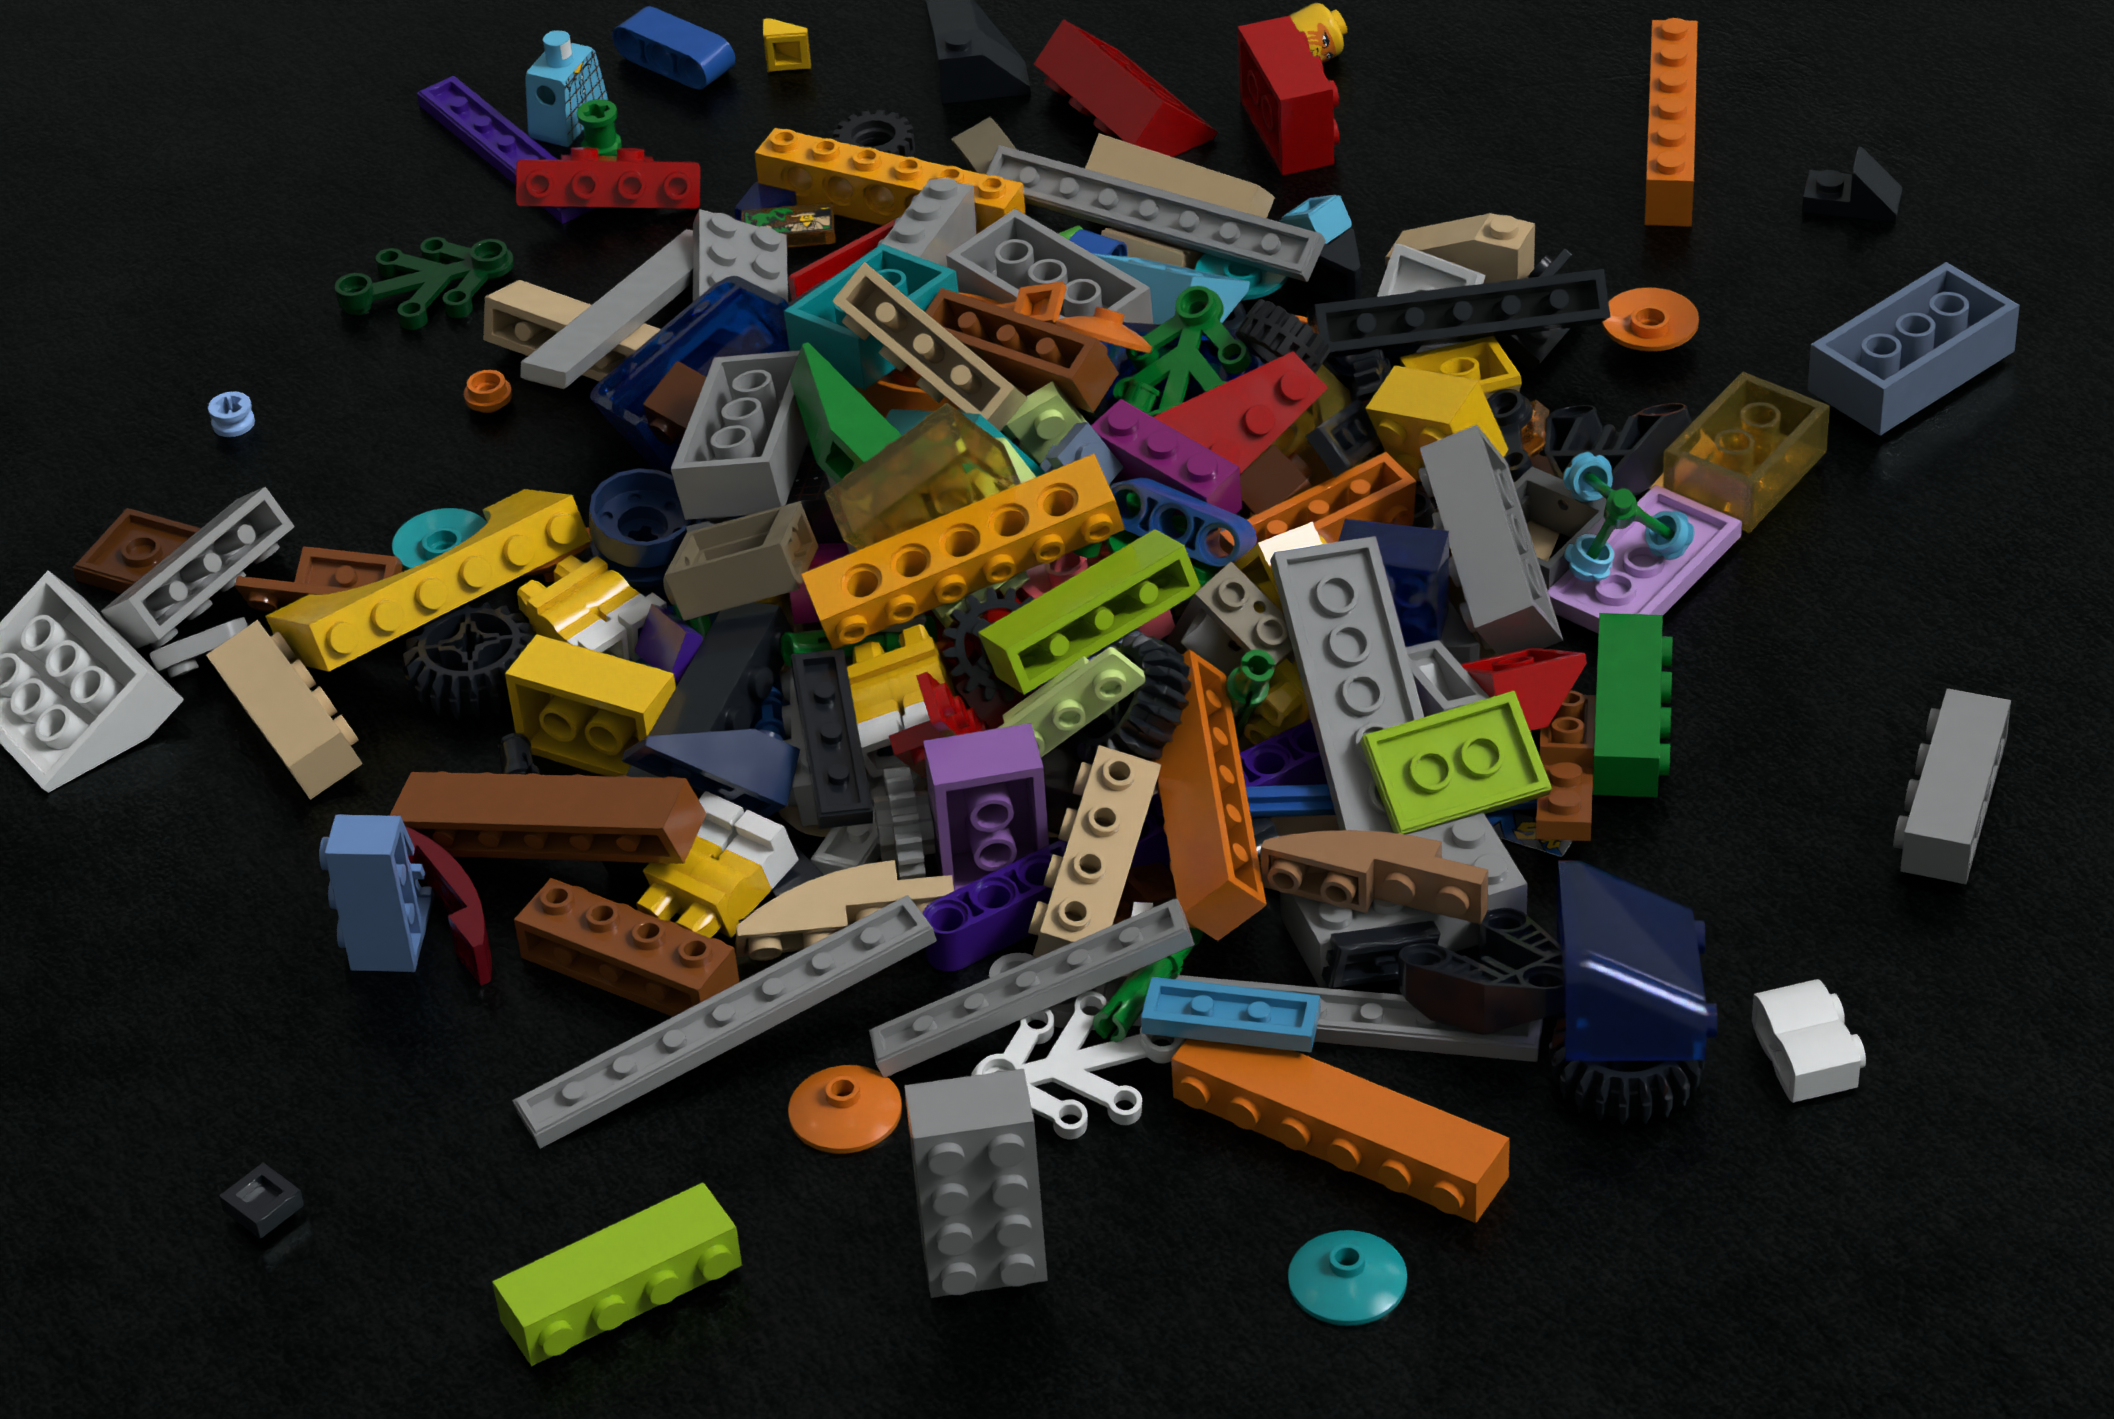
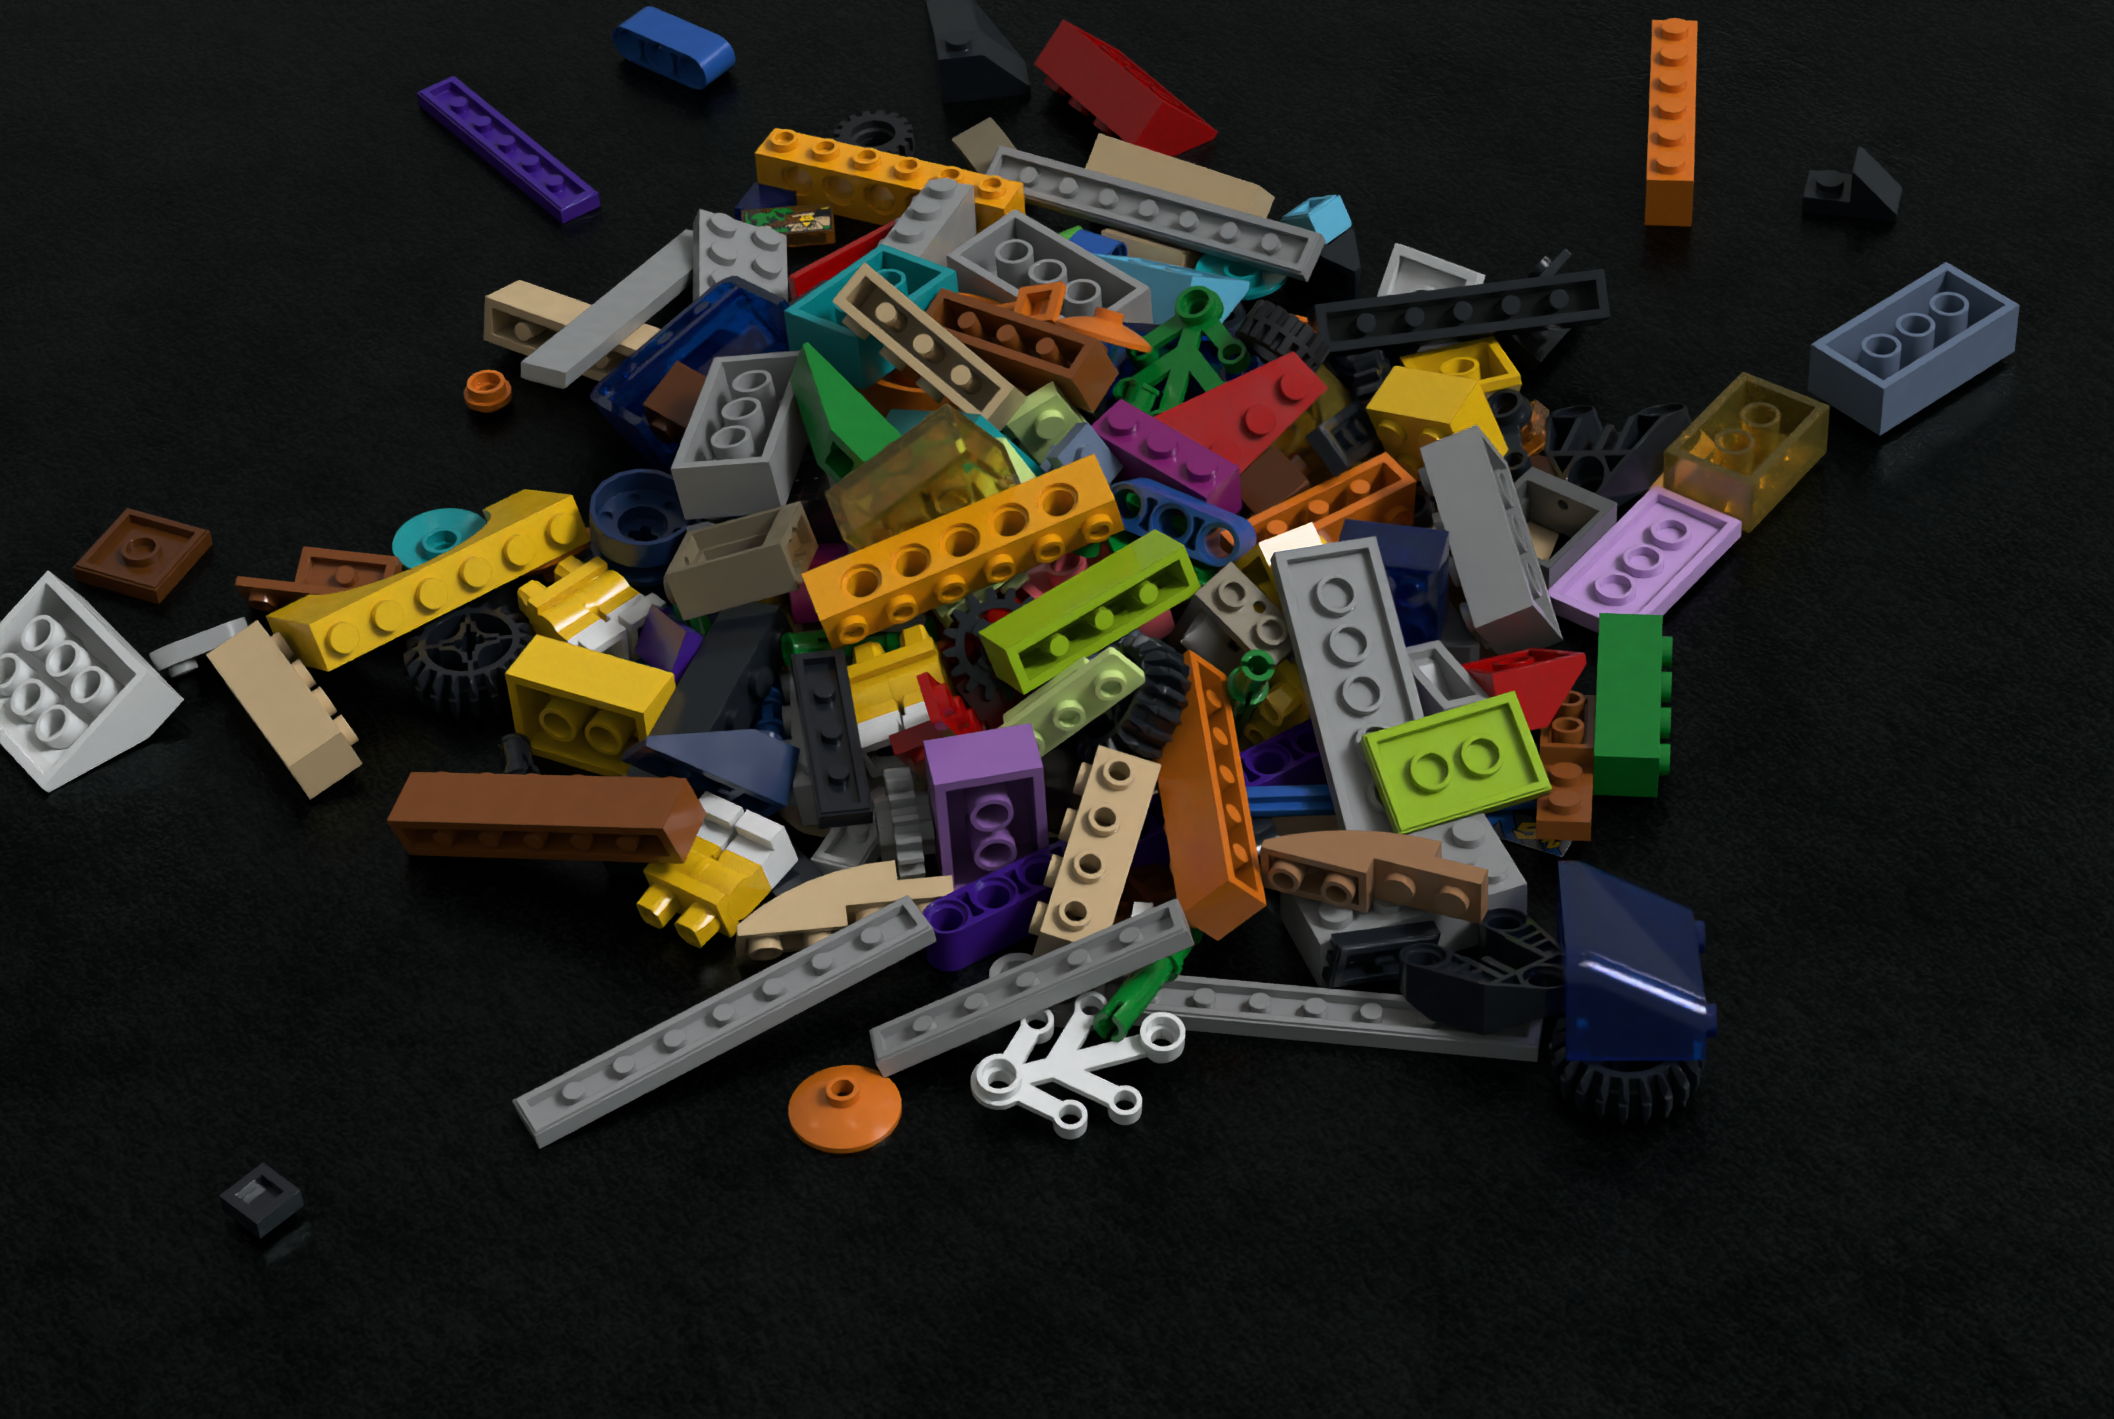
(198, 569): light grey brick -> none
(231, 414): light blue bush -> none
(376, 892): medium blue wedge -> none
(460, 899): dark red slope -> none
(481, 263): dark green plant -> none
(558, 86): medium azure torso -> none
(598, 126): green bush -> none
(607, 181): red bracket -> none
(617, 1273): lime brick -> none
(623, 949): dark orange brick -> none
(785, 46): yellow slope -> none
(977, 1182): light grey brick -> none
(1231, 1014): dark azure plate -> none
(1287, 95): red brick -> none
(1322, 29): yellow head -> none
(1346, 1122): orange brick -> none
(1347, 1278): teal dish -> none
(1483, 243): tan slope -> none
(1592, 555): medium azure plant -> none
(1651, 319): orange dish -> none
(1807, 1040): white brick -> none
(1953, 787): light grey brick -> none

